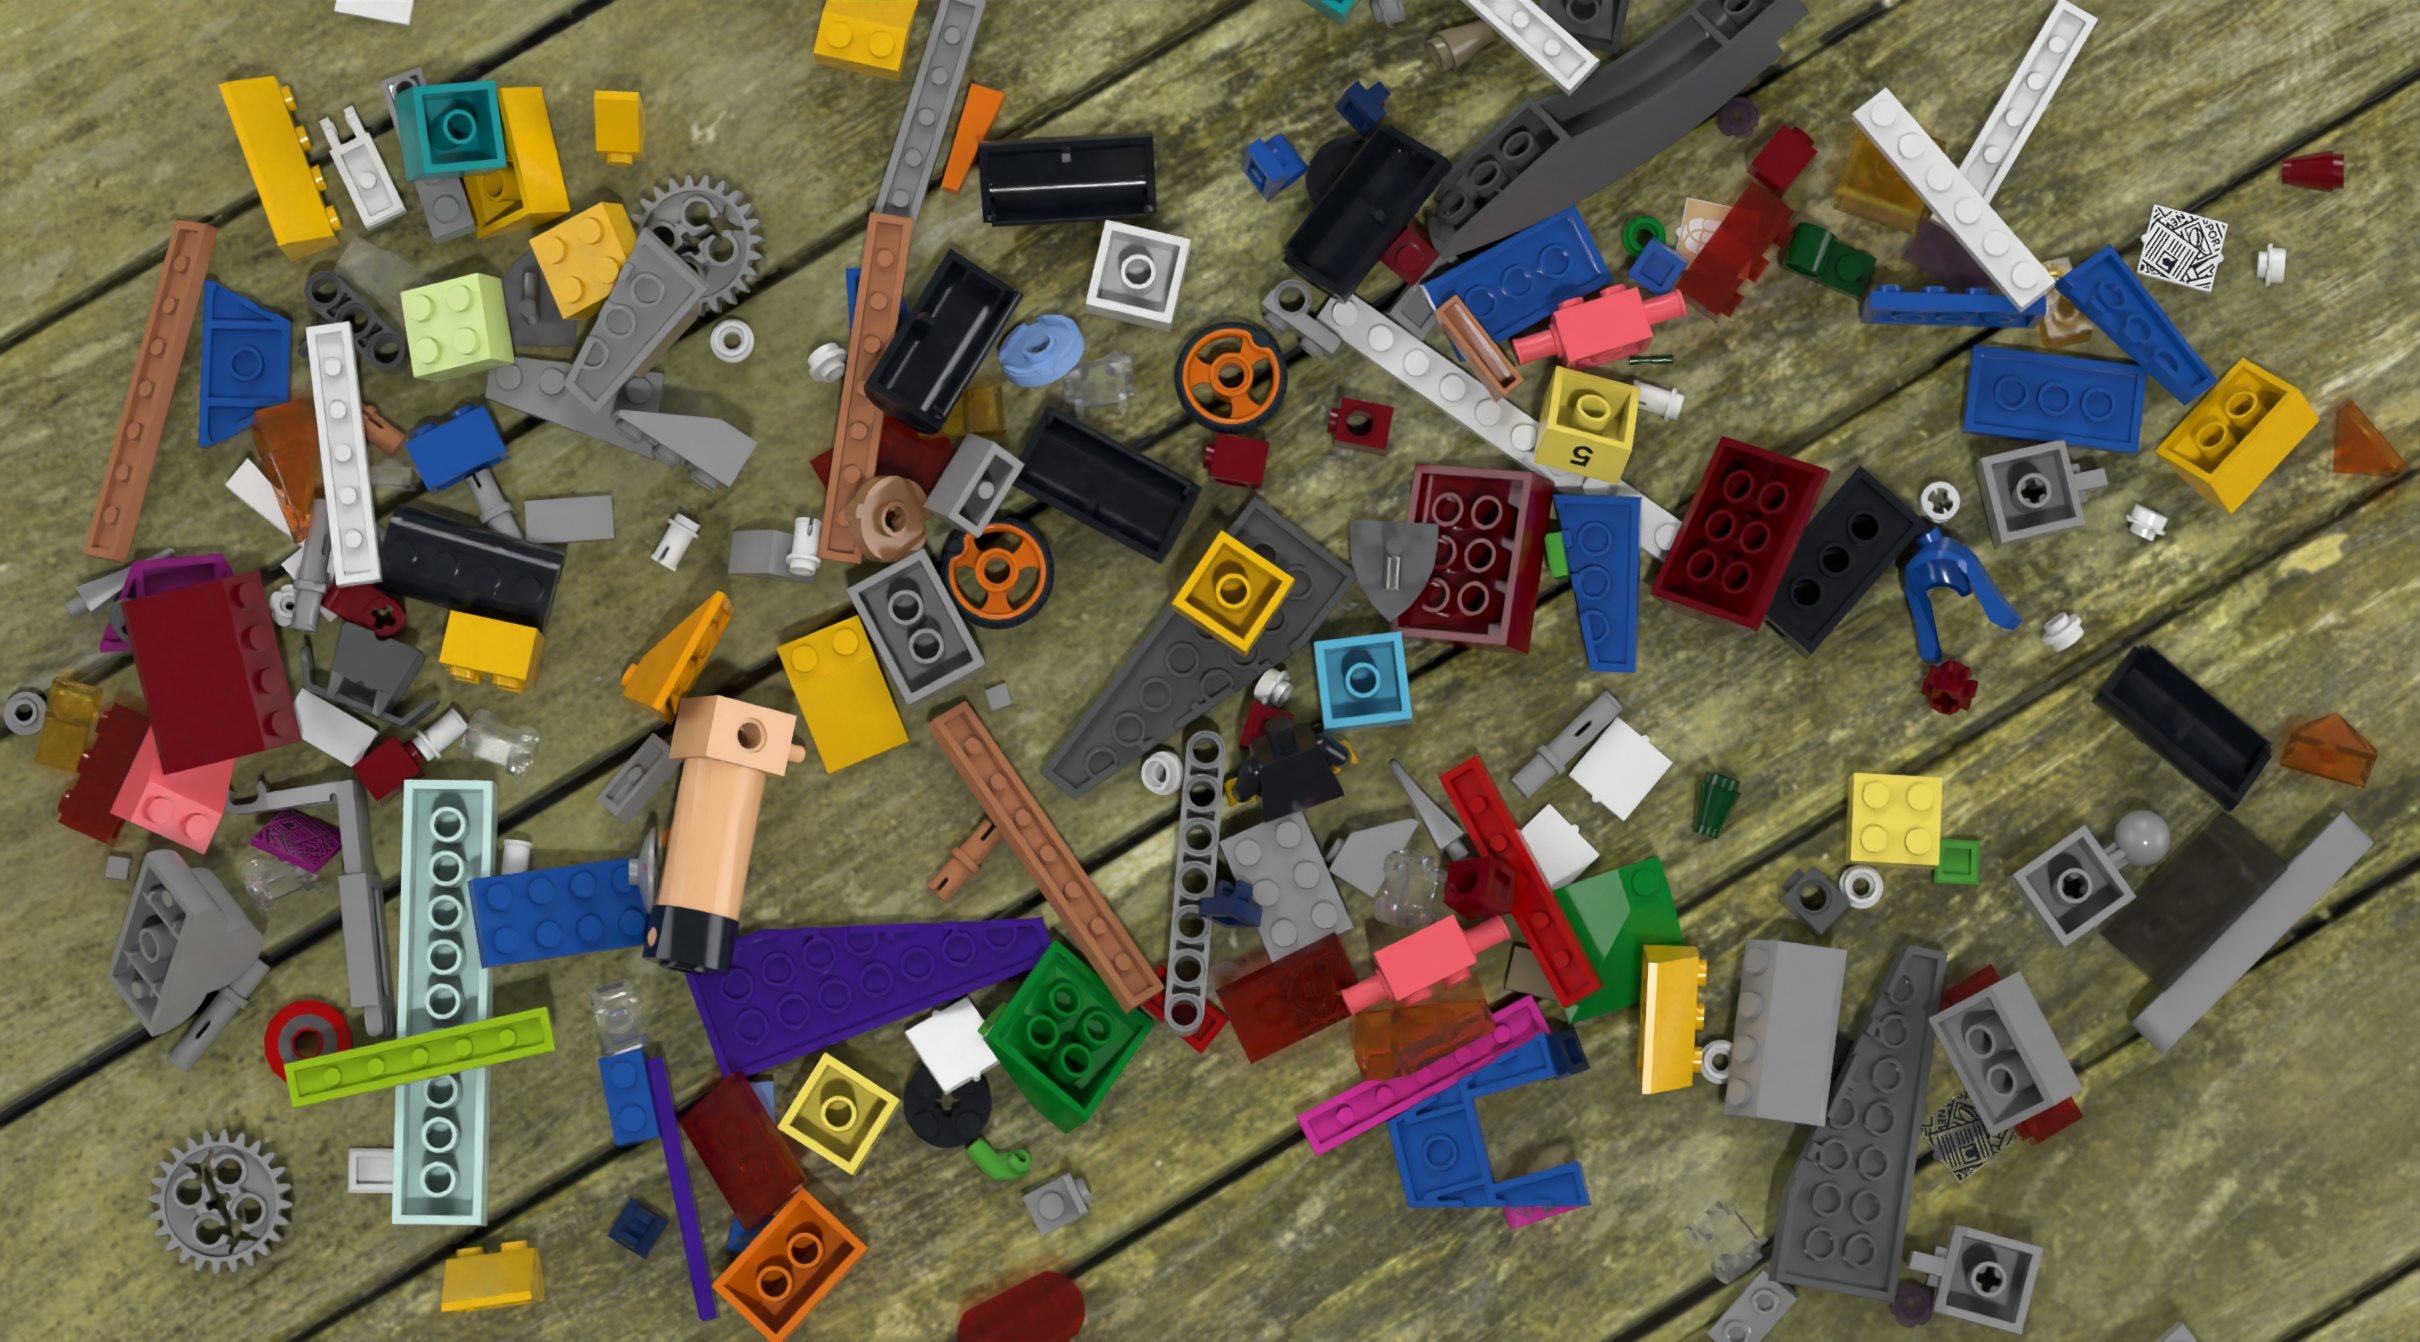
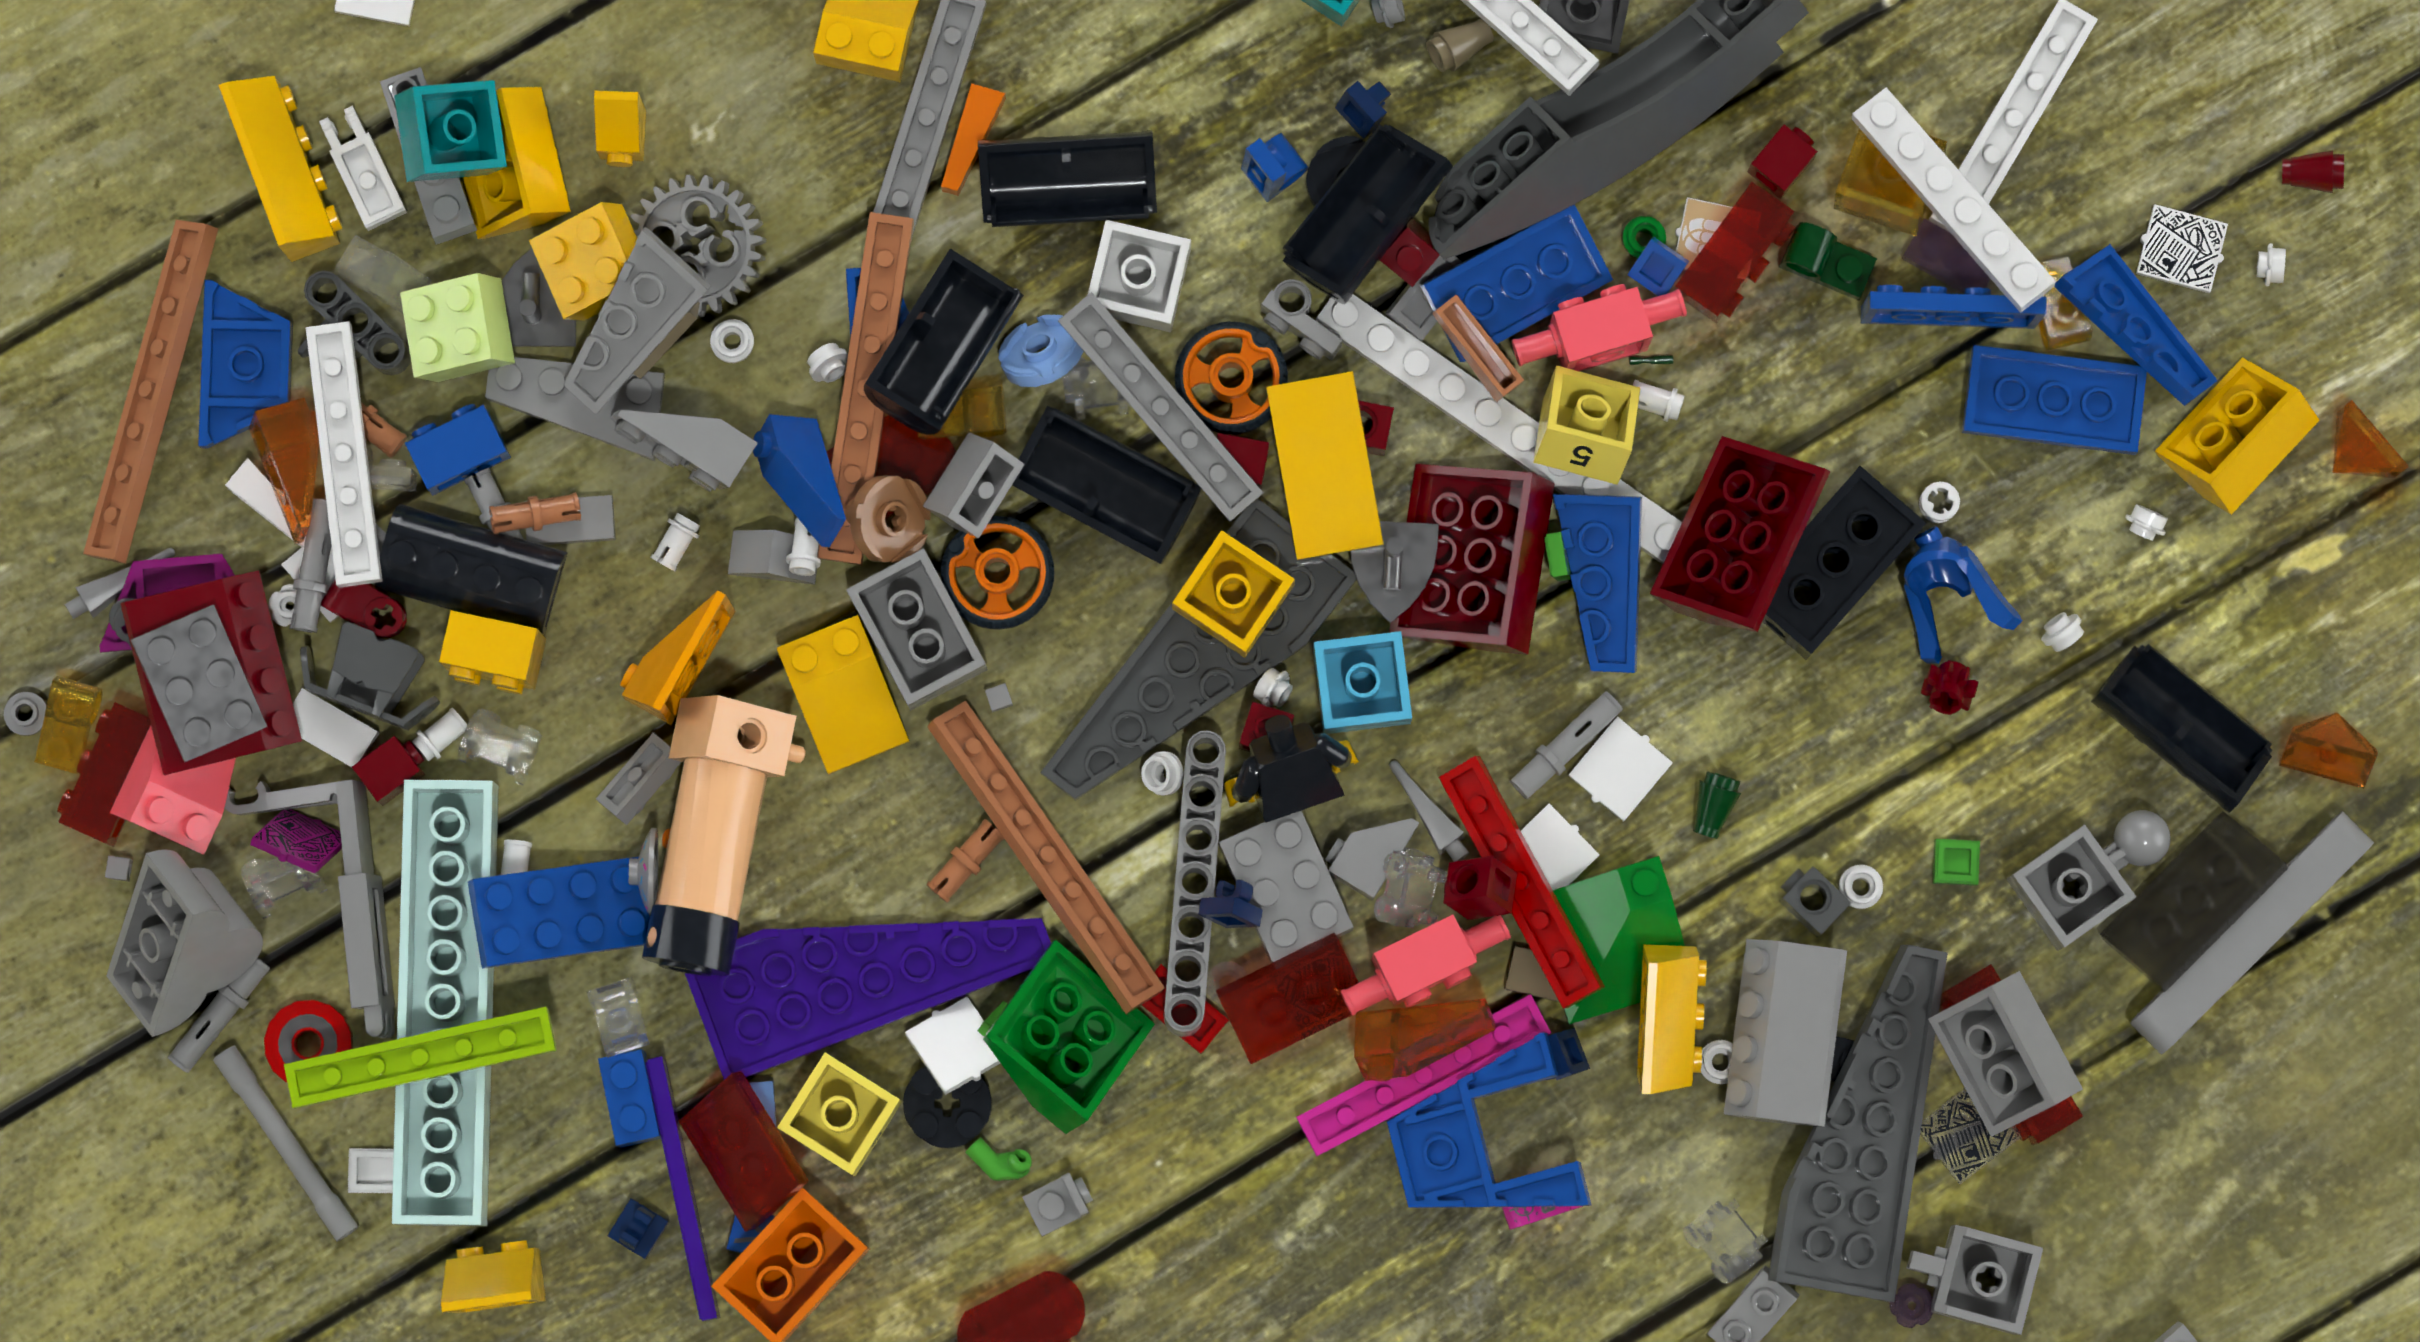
(186, 1221): light grey gear -> none
(198, 683): none -> flat silver plate
(245, 1084): none -> light grey piece
(535, 513): none -> nougat pin
(799, 471): none -> blue slope
(1160, 406): none -> light grey plate
(1325, 465): none -> yellow tile
(1749, 115): plate -> none
(1893, 821): light yellow brick -> none
(2045, 470): light grey hinge -> none

